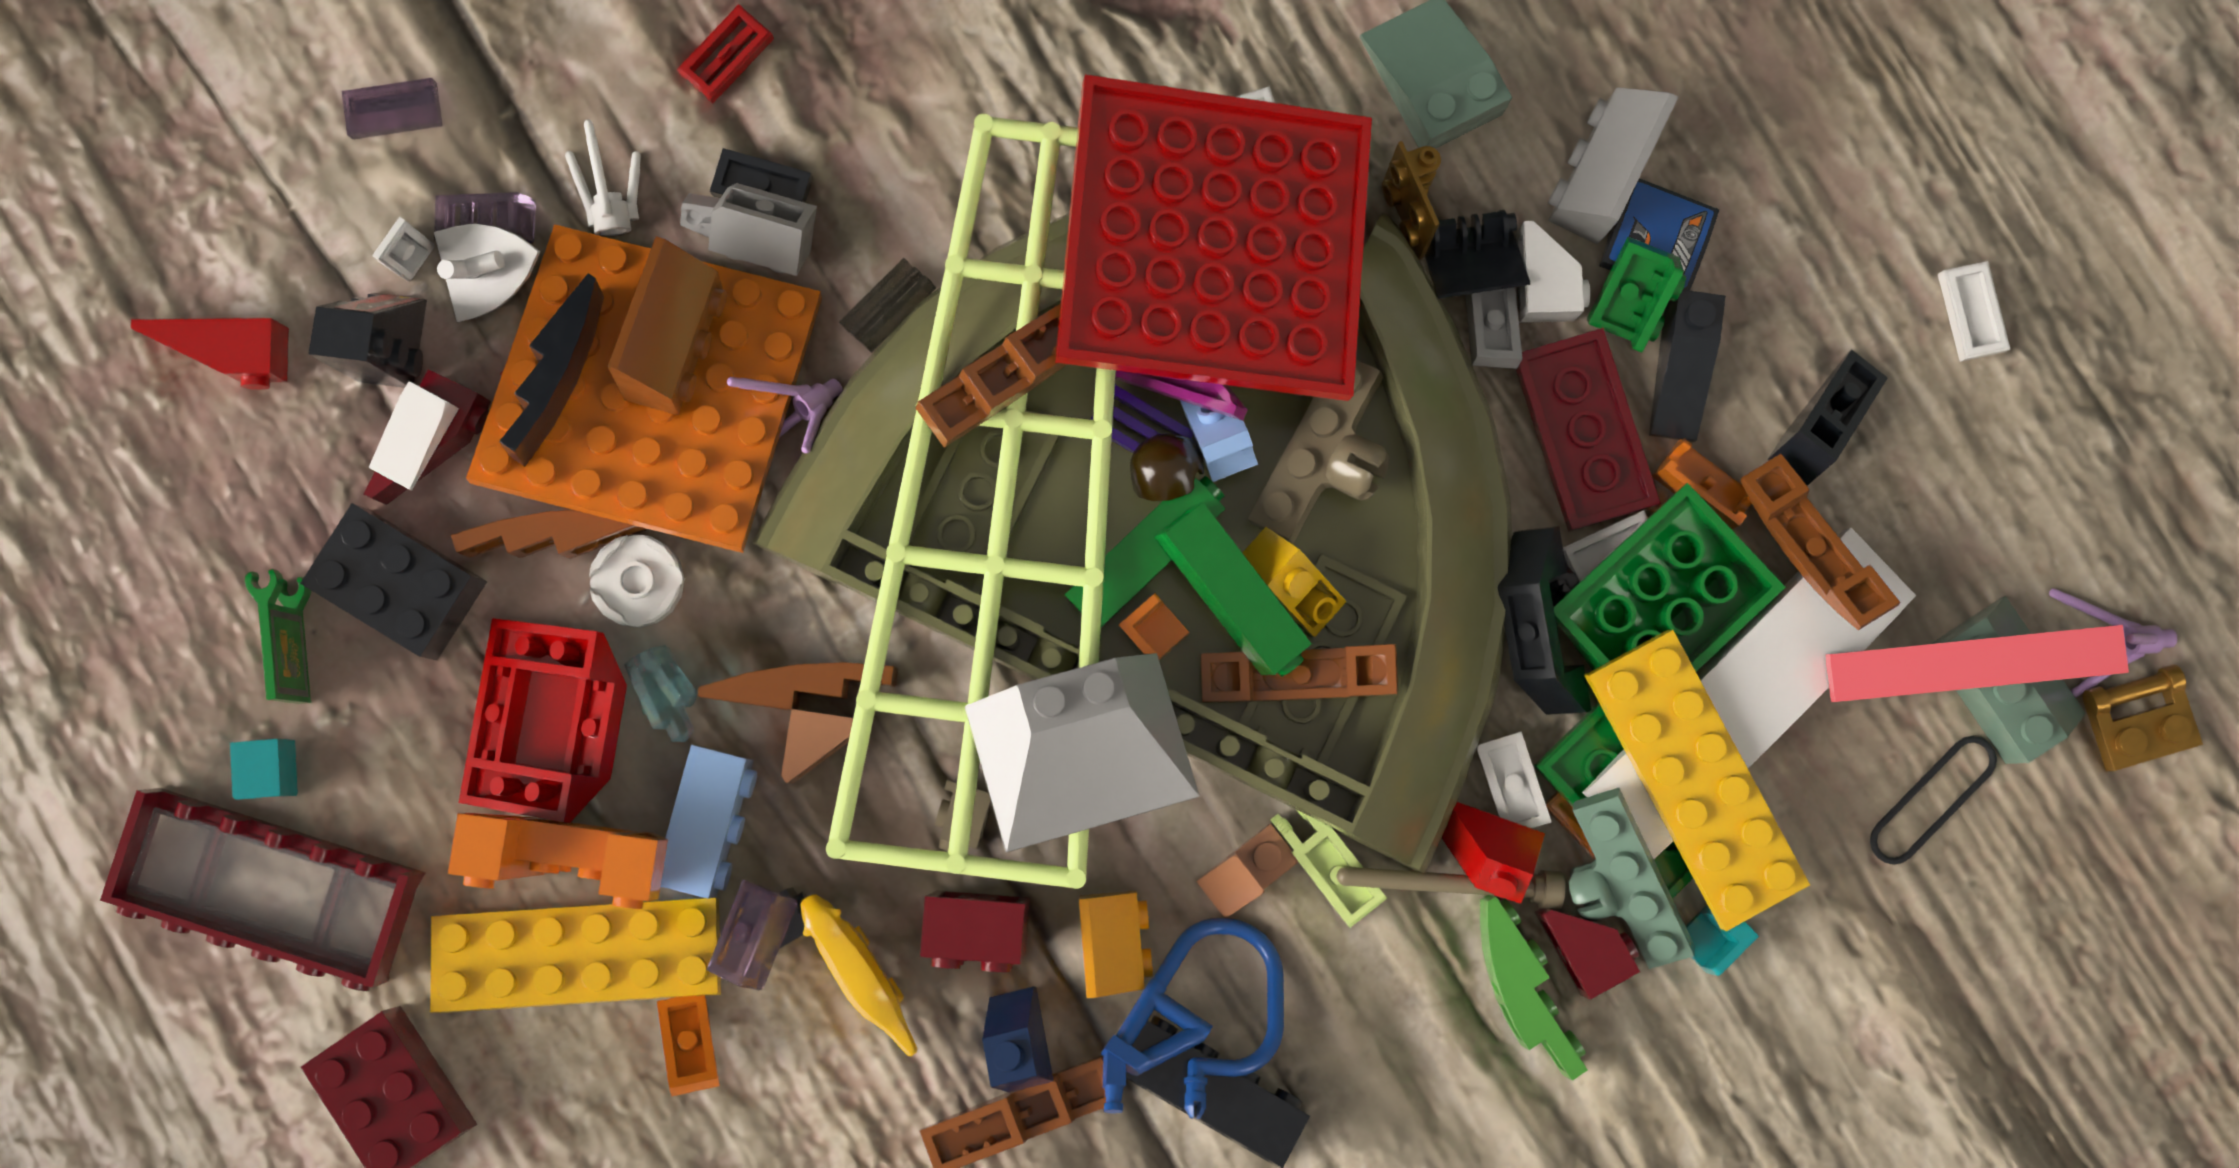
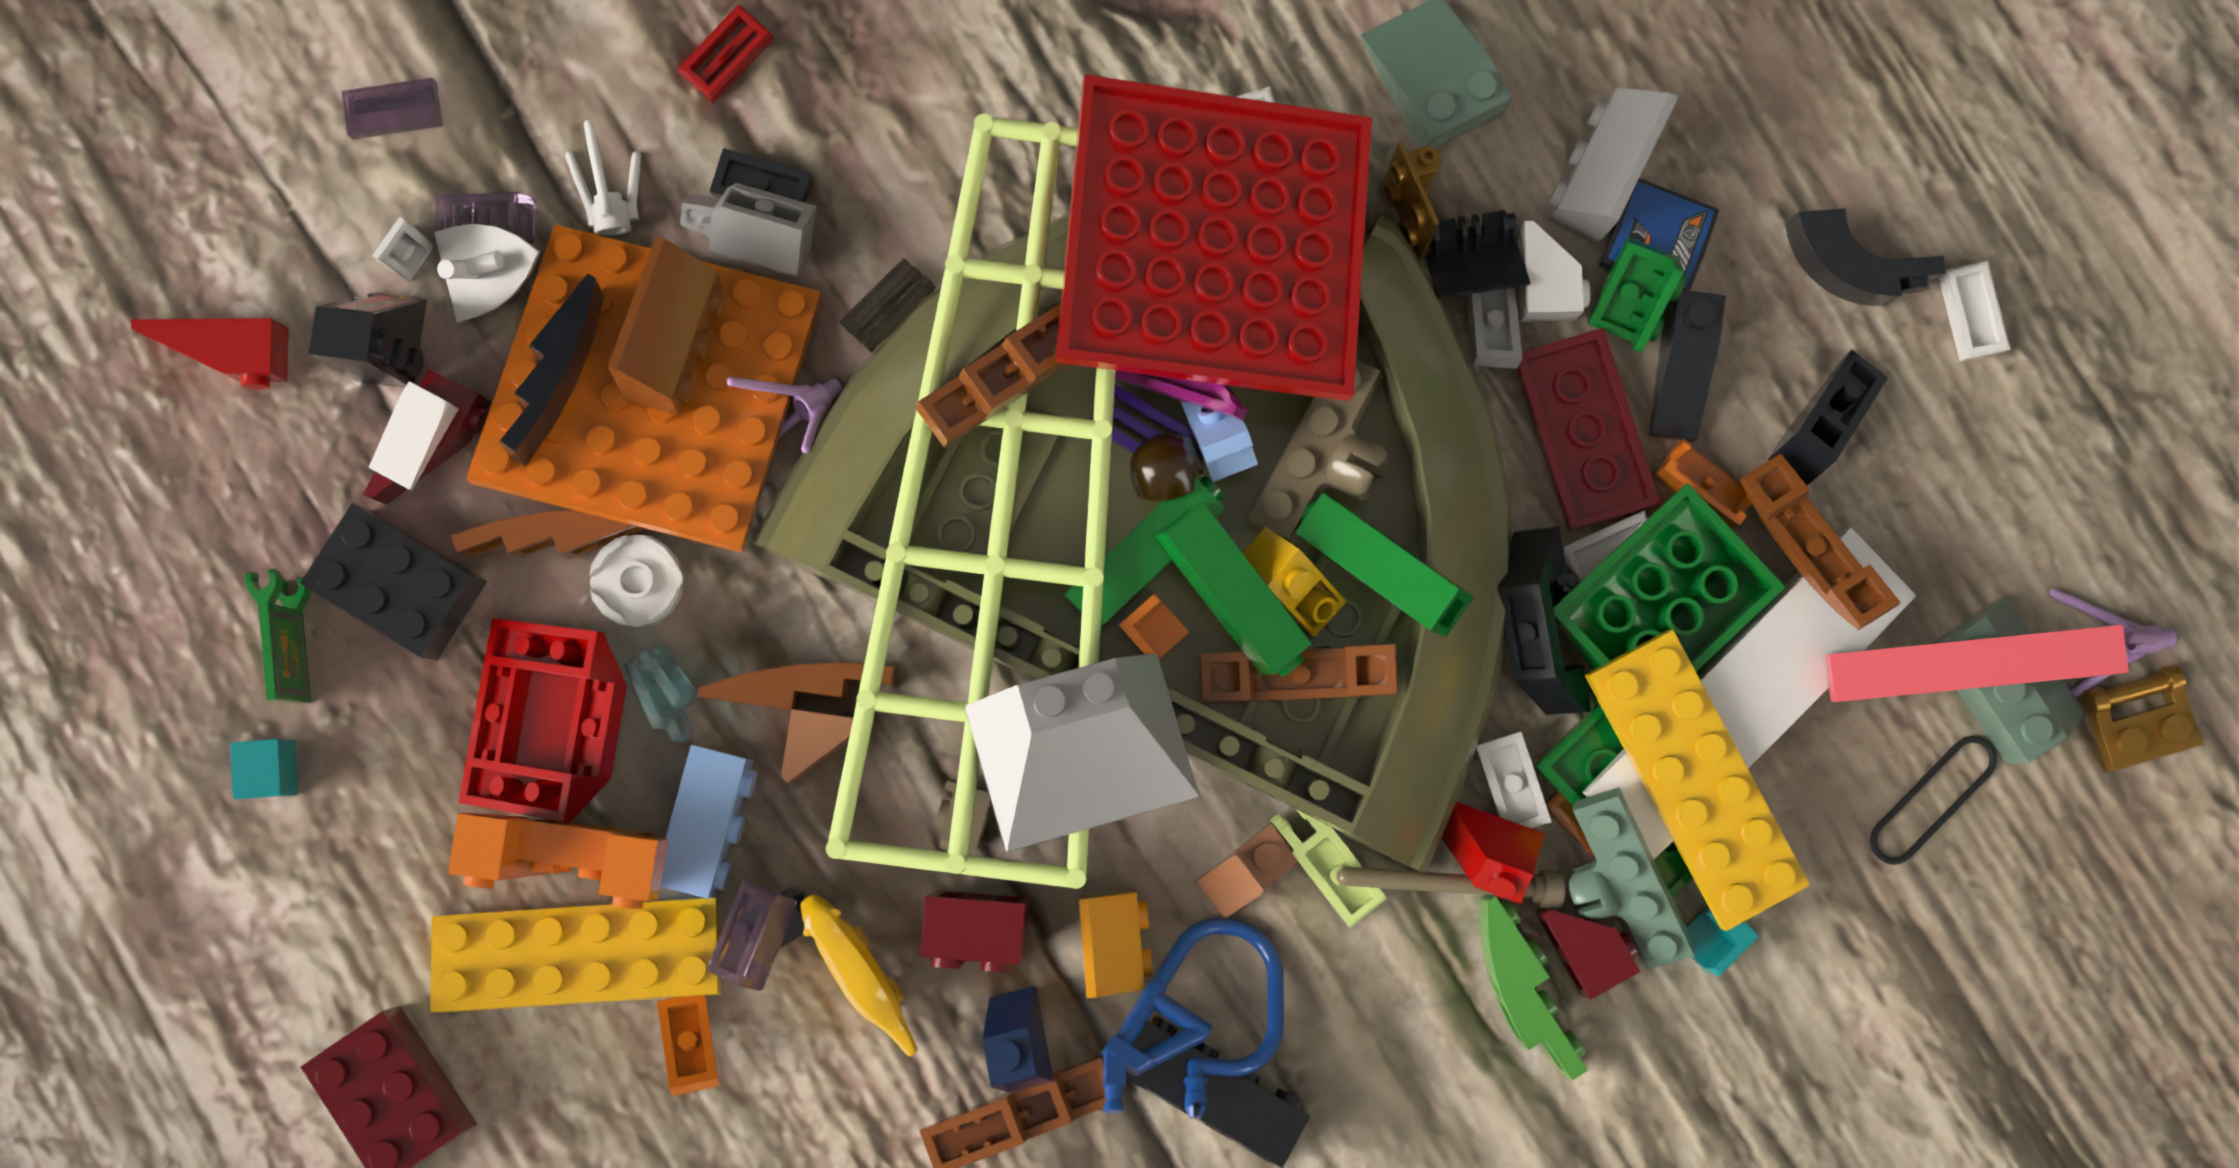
(261, 888): window -> none
(1384, 564): none -> green brick
(1849, 271): none -> black arch

